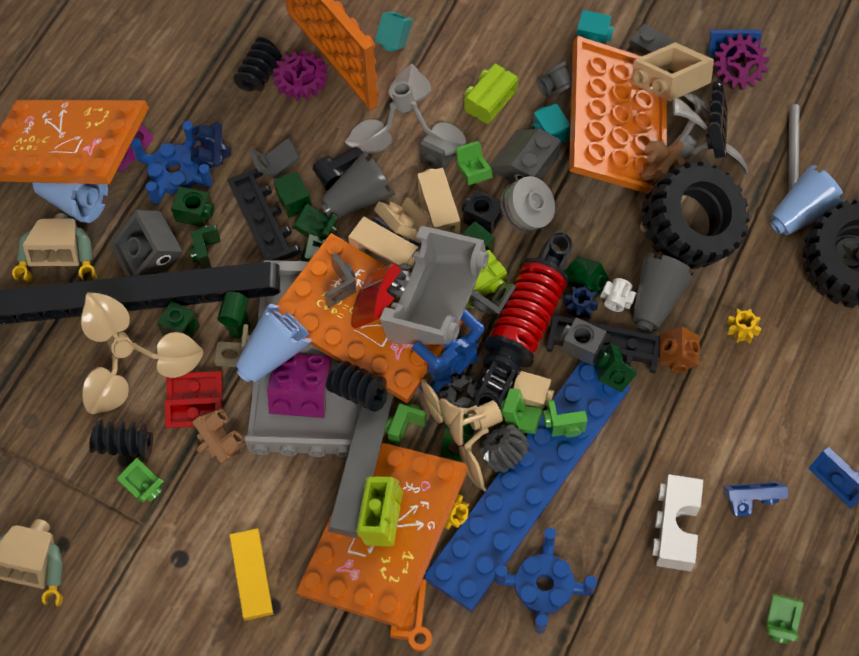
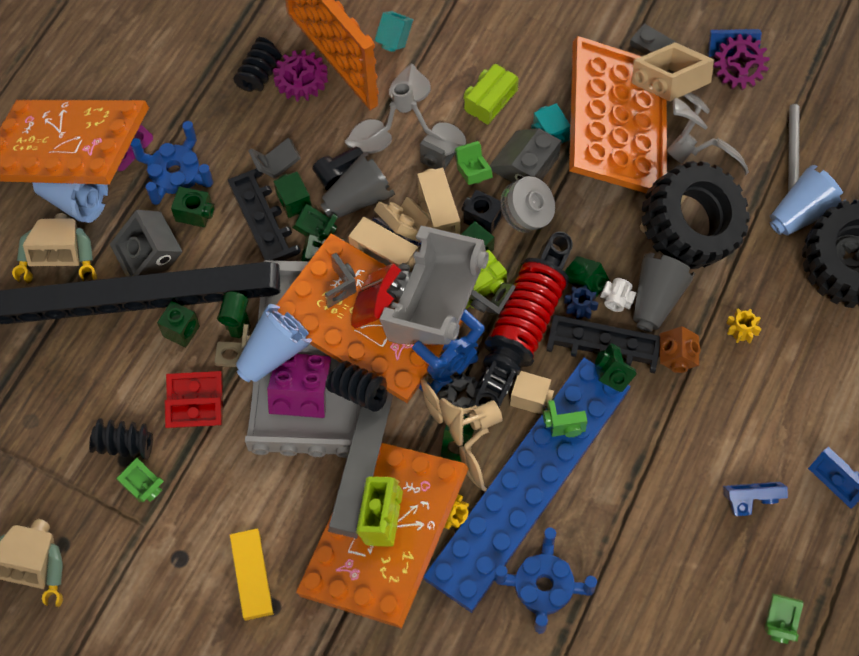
(106, 320): tan plant -> none
(201, 238): dark green bracket -> none
(212, 147): dark blue hips -> none
(215, 439): medium nougat hips -> none
(398, 424): bright green bracket -> none
(413, 623): orange hinge -> none
(504, 448): dark grey gear -> none
(518, 414): bright green bracket -> none
(554, 80): dark grey piece -> none
(584, 351): dark grey brick -> none
(595, 27): teal brick -> none
(661, 159): medium nougat hips -> none
(674, 547): white arch -> none
(718, 121): black hinge -> none

